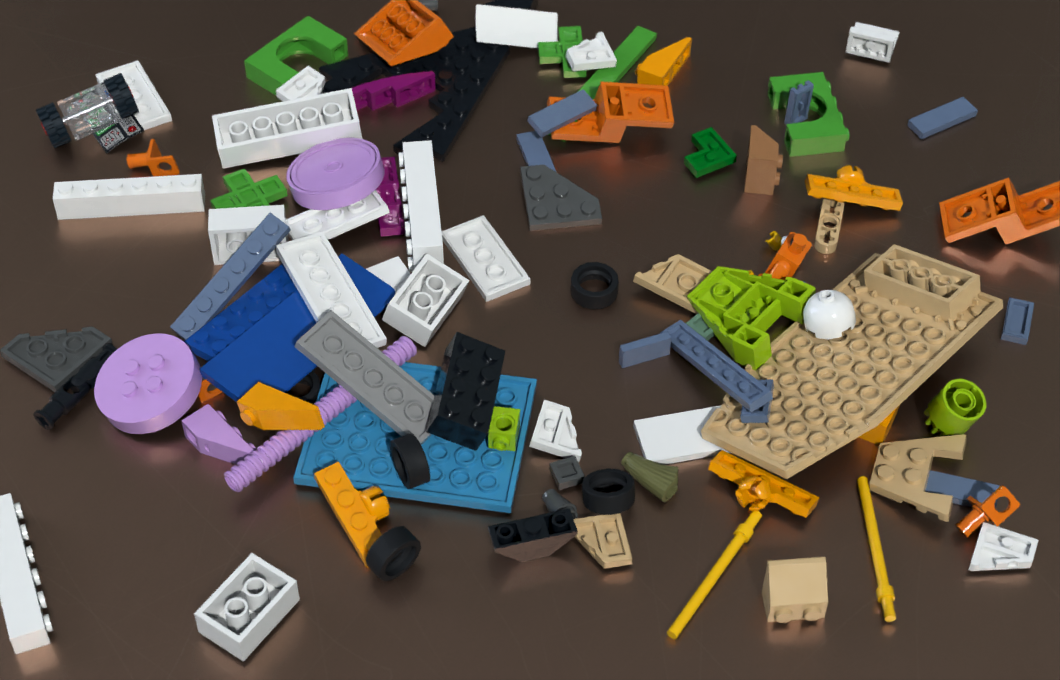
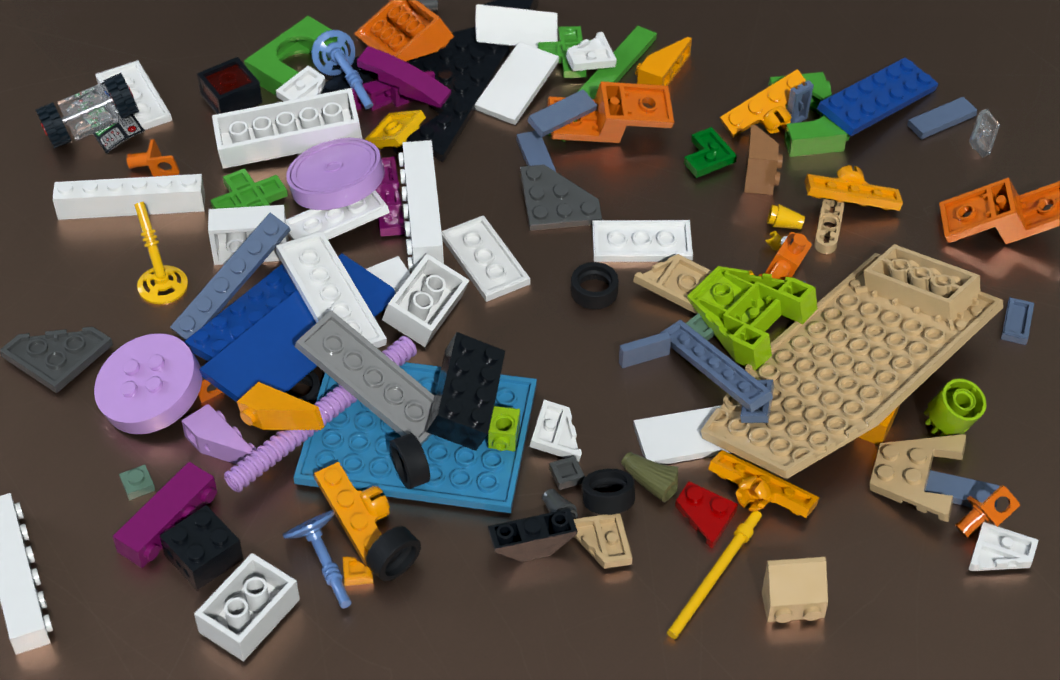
(63, 402): black piece -> none
(137, 482): none -> sand green plate
(162, 272): none -> yellow dish
(174, 502): none -> magenta brick
(201, 547): none -> black piece
(229, 87): none -> black piece
(312, 531): none -> medium blue dish
(338, 57): none -> medium blue dish
(356, 572): none -> light orange tile
(396, 128): none -> yellow plate
(409, 79): none -> magenta slope
(516, 83): none -> white tile
(641, 240): none -> white tile
(706, 511): none -> red wing
(765, 107): none -> light orange plate
(783, 217): none -> yellow cone
(829, 314): white cylinder -> none
(872, 42): white bracket -> none
(877, 96): none -> blue plate
(884, 592): yellow bar -> none
(984, 133): none -> clear plate

